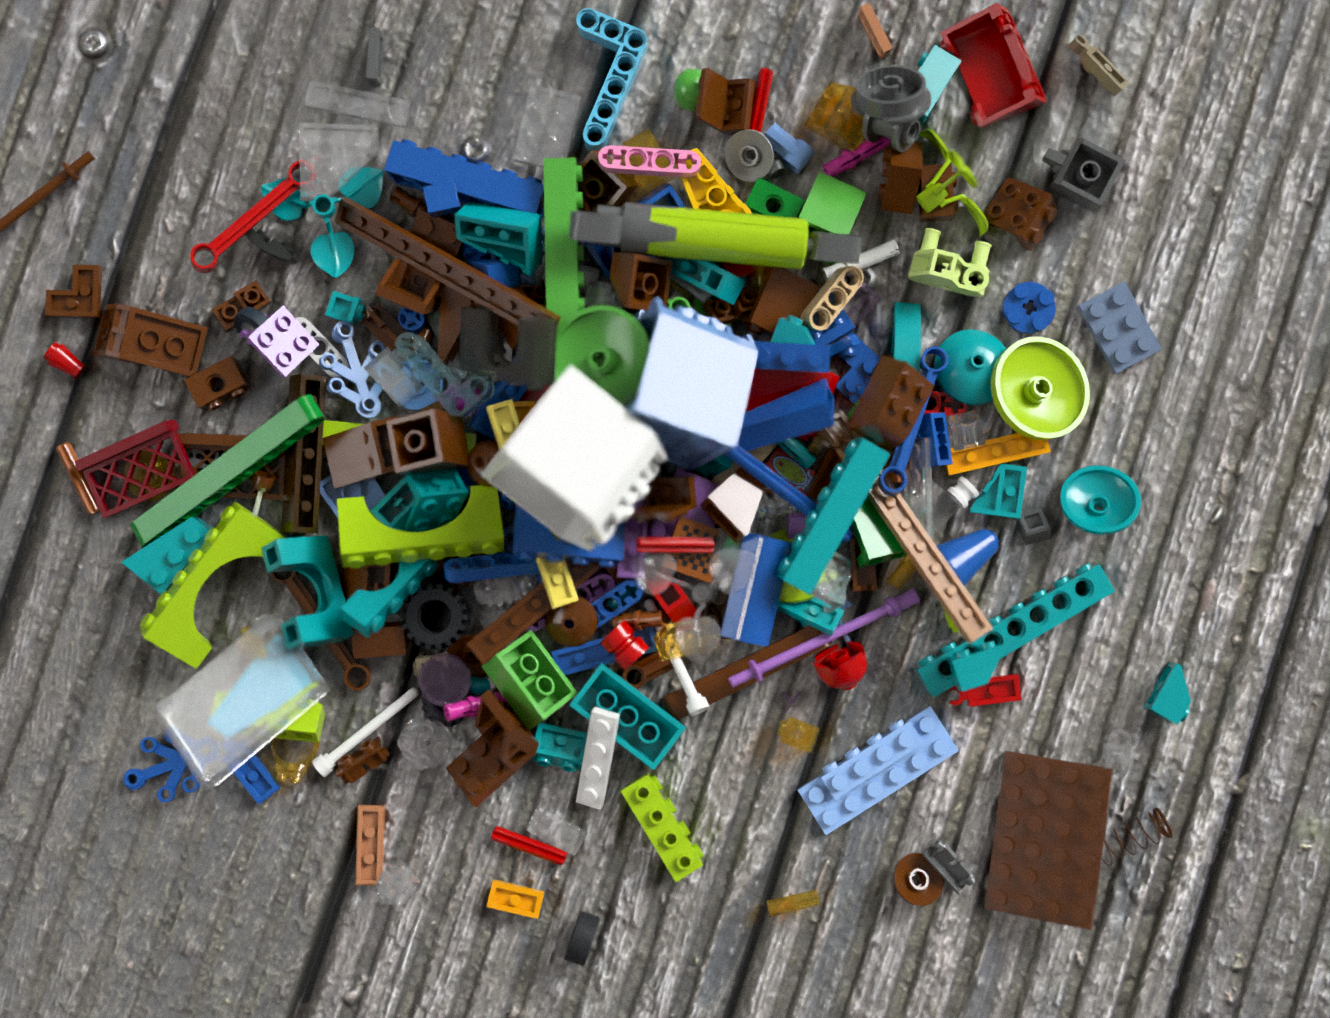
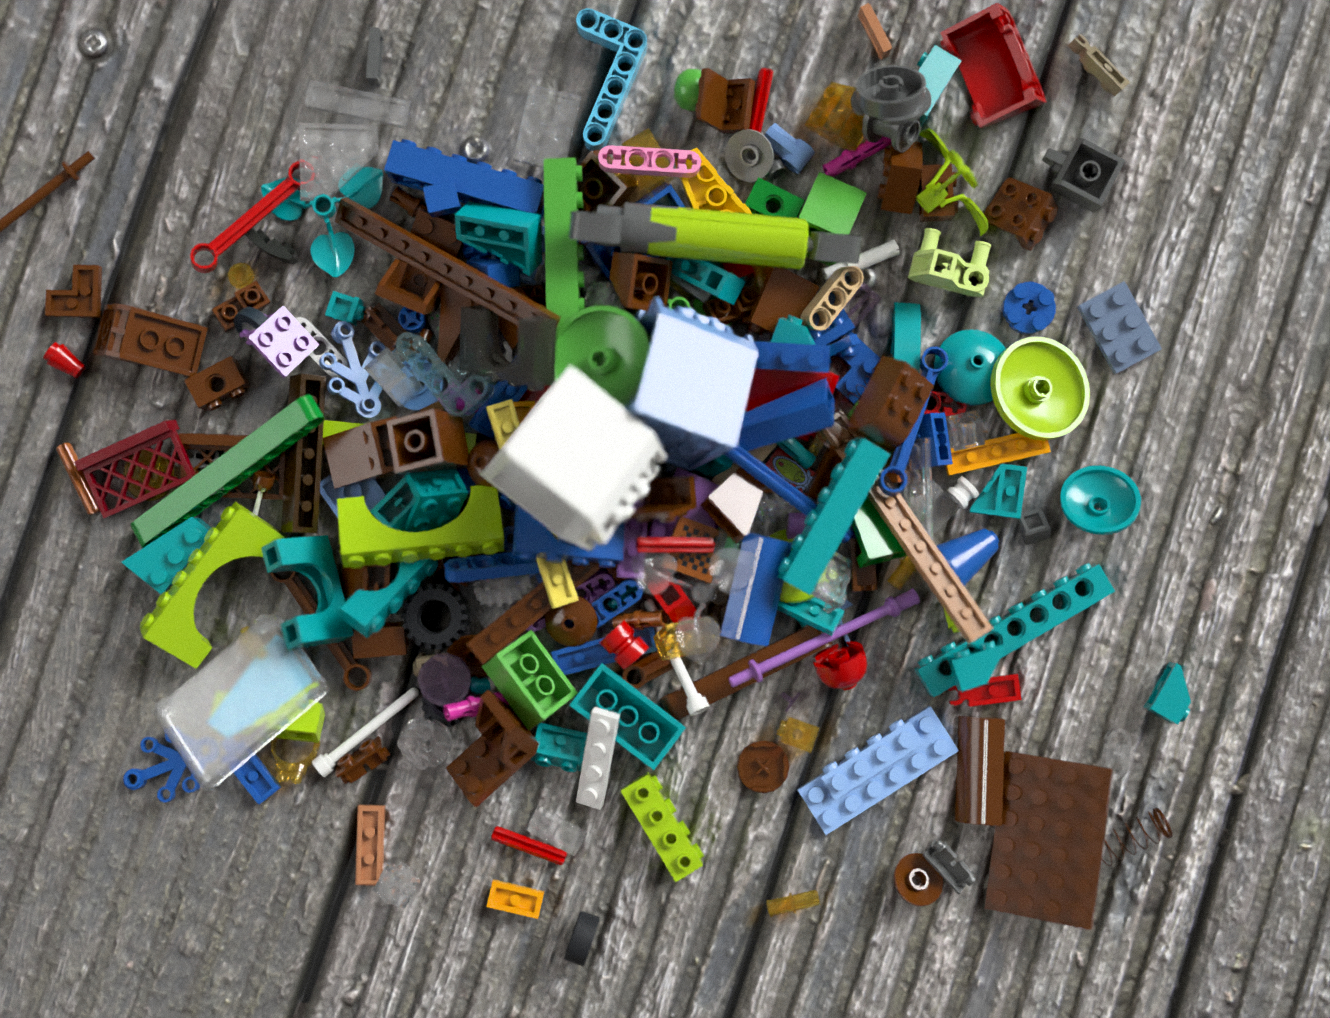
(241, 275): none -> clear yellow plate
(763, 766): none -> reddish brown tile
(980, 770): none -> reddish brown brick

